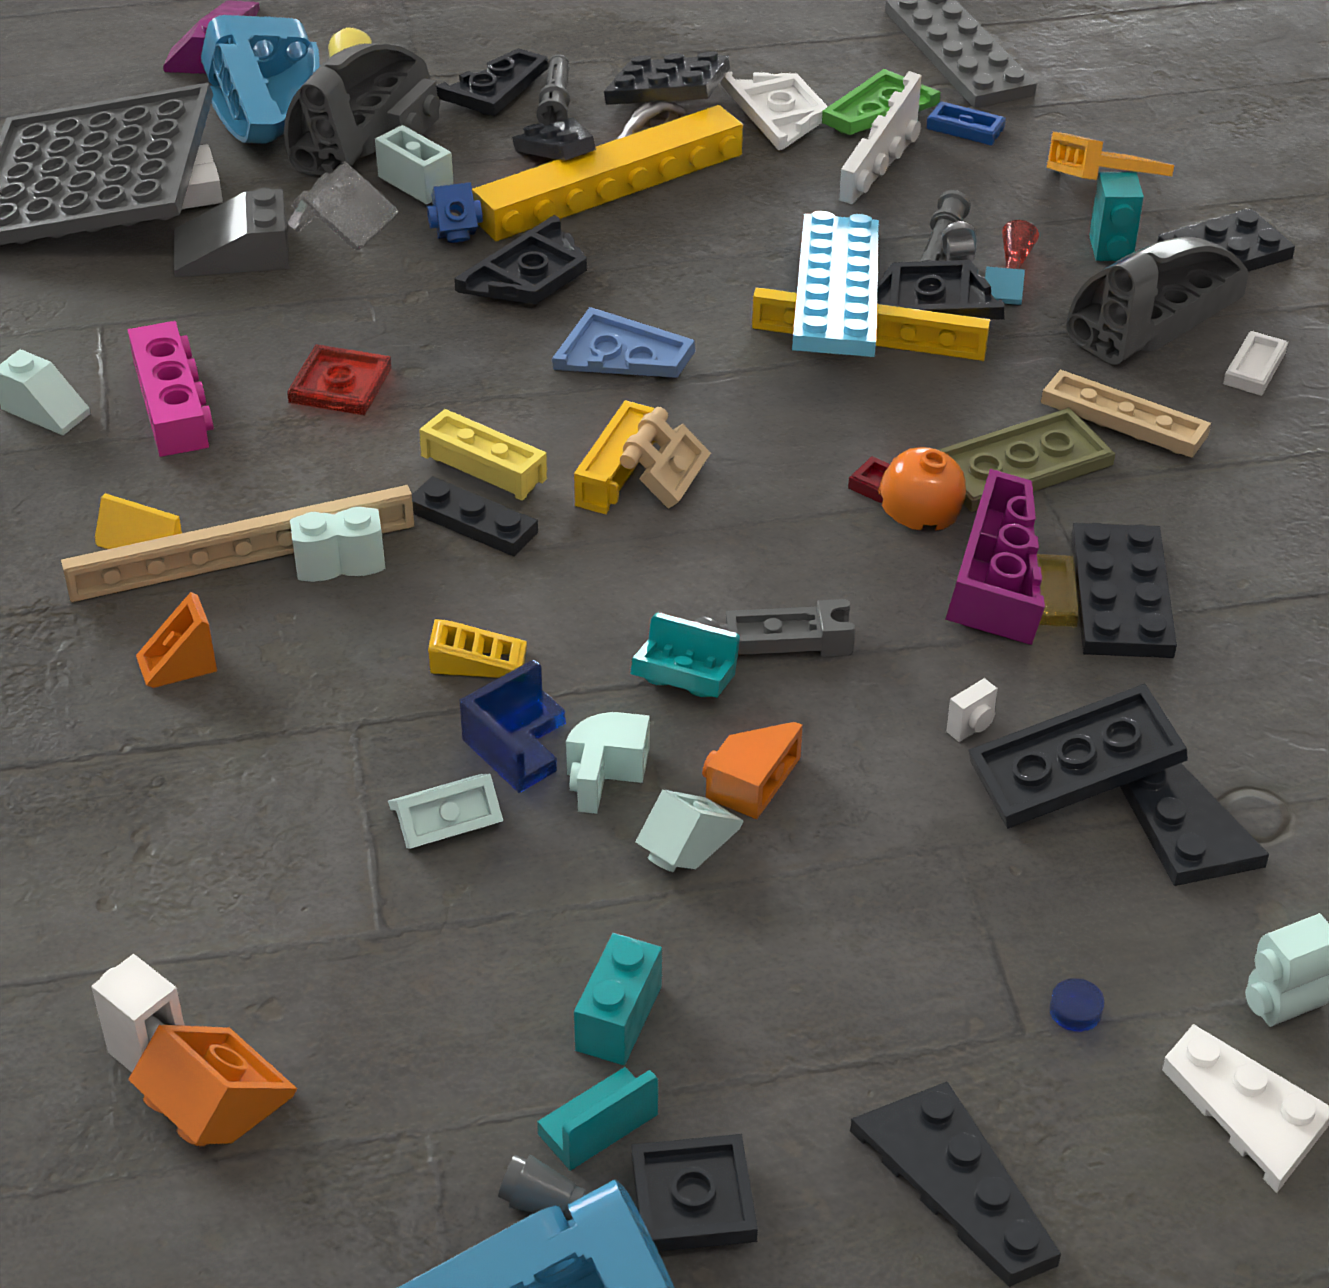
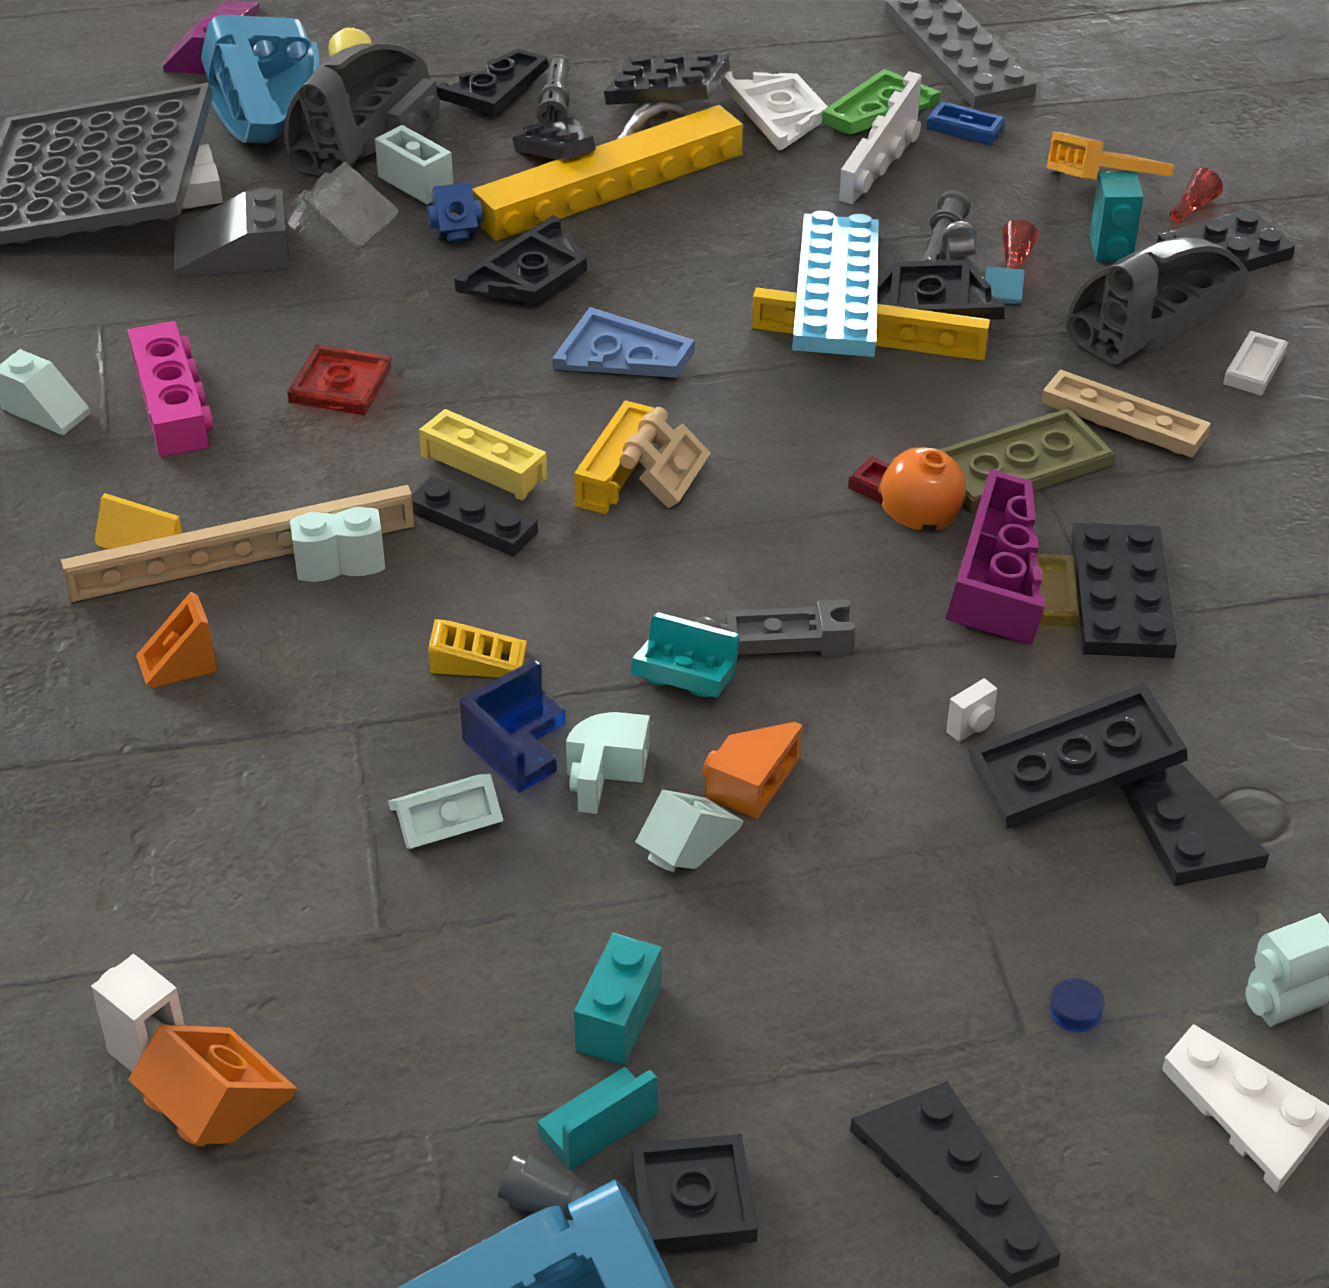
(1201, 188): none -> clear red cone

